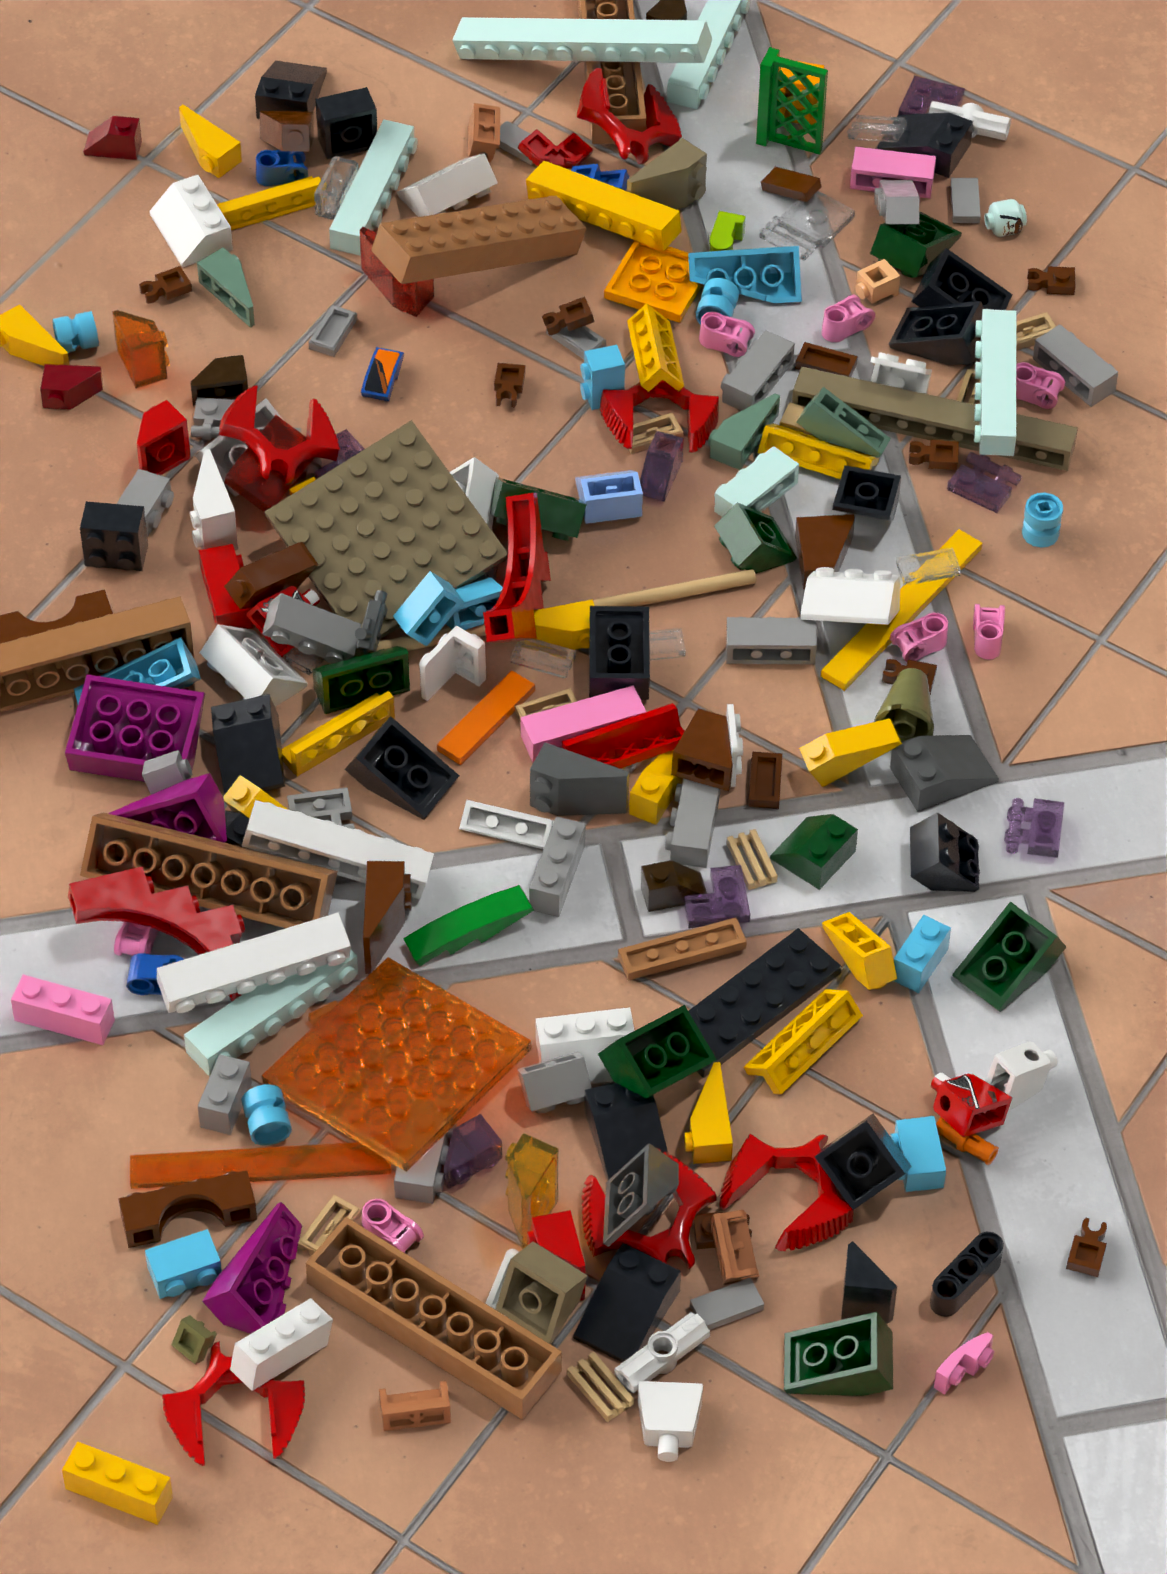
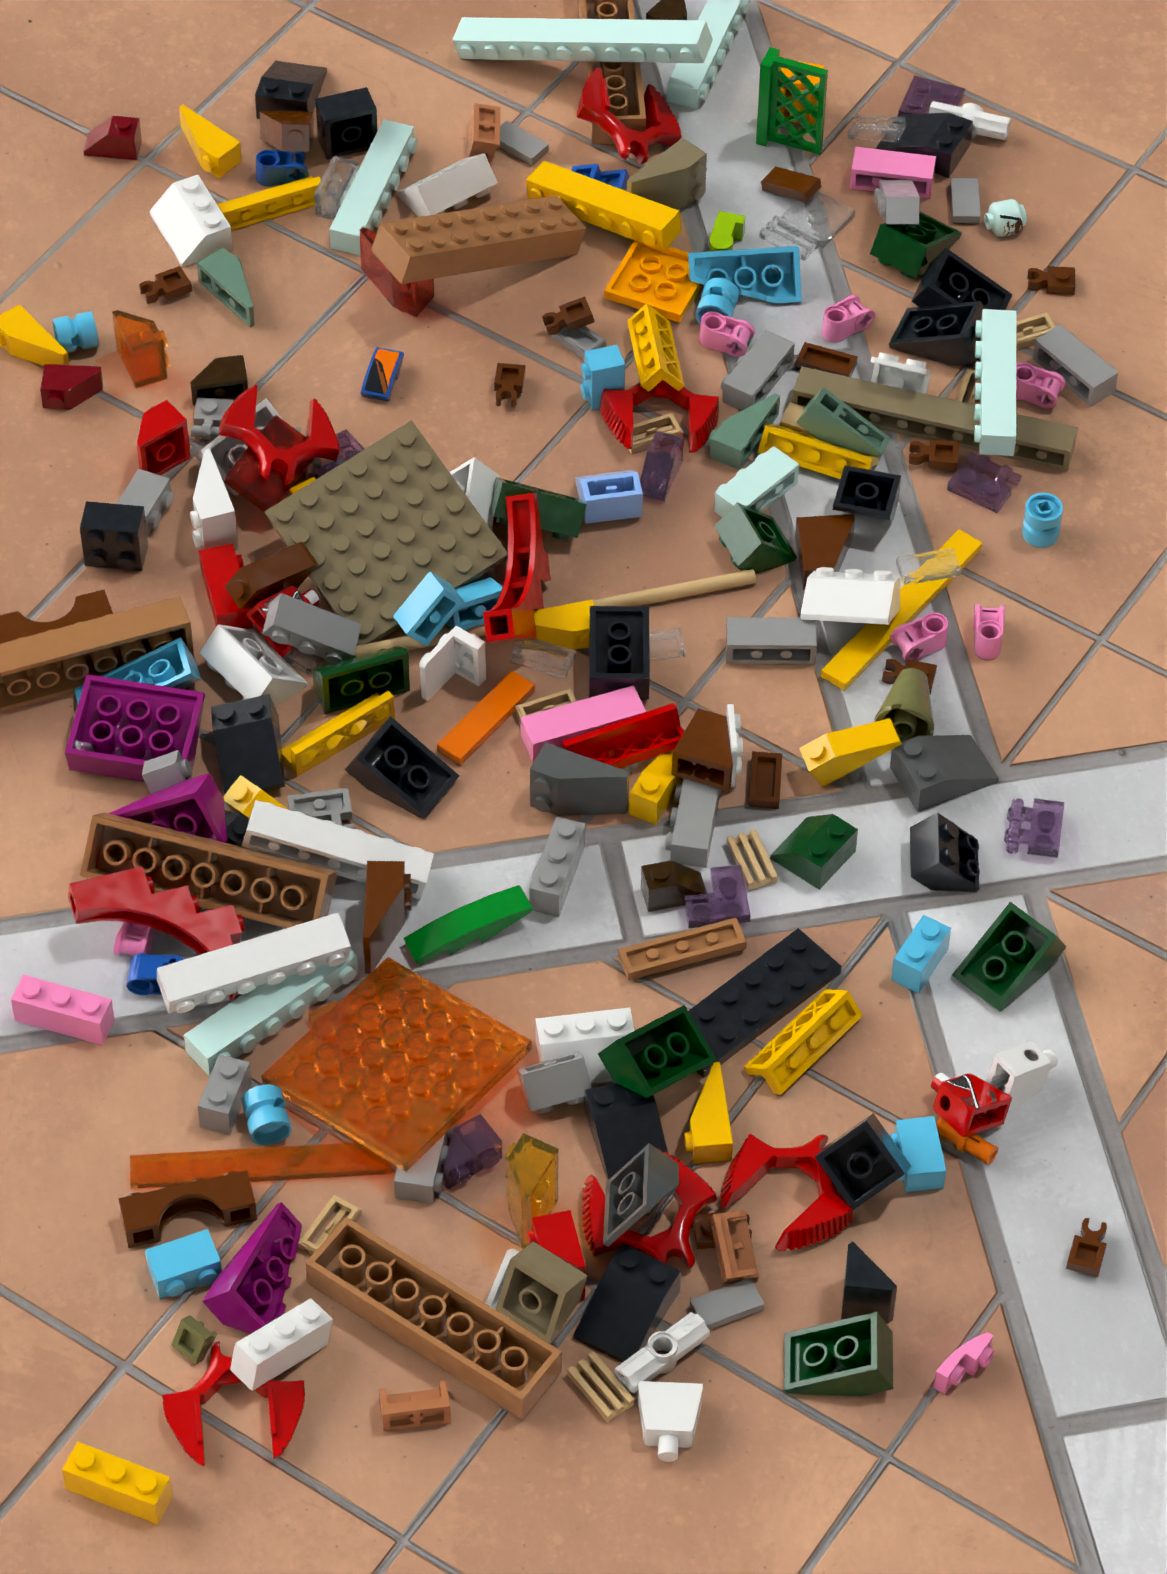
(333, 330): light grey tile -> none
(370, 634): dark grey piece -> none
(394, 1227): bright pink piece -> none
(506, 824): white slope -> none
(566, 154): red tile -> none
(862, 950): yellow slope -> none
(877, 281): light nougat brick -> none
(963, 1287): black beam -> none

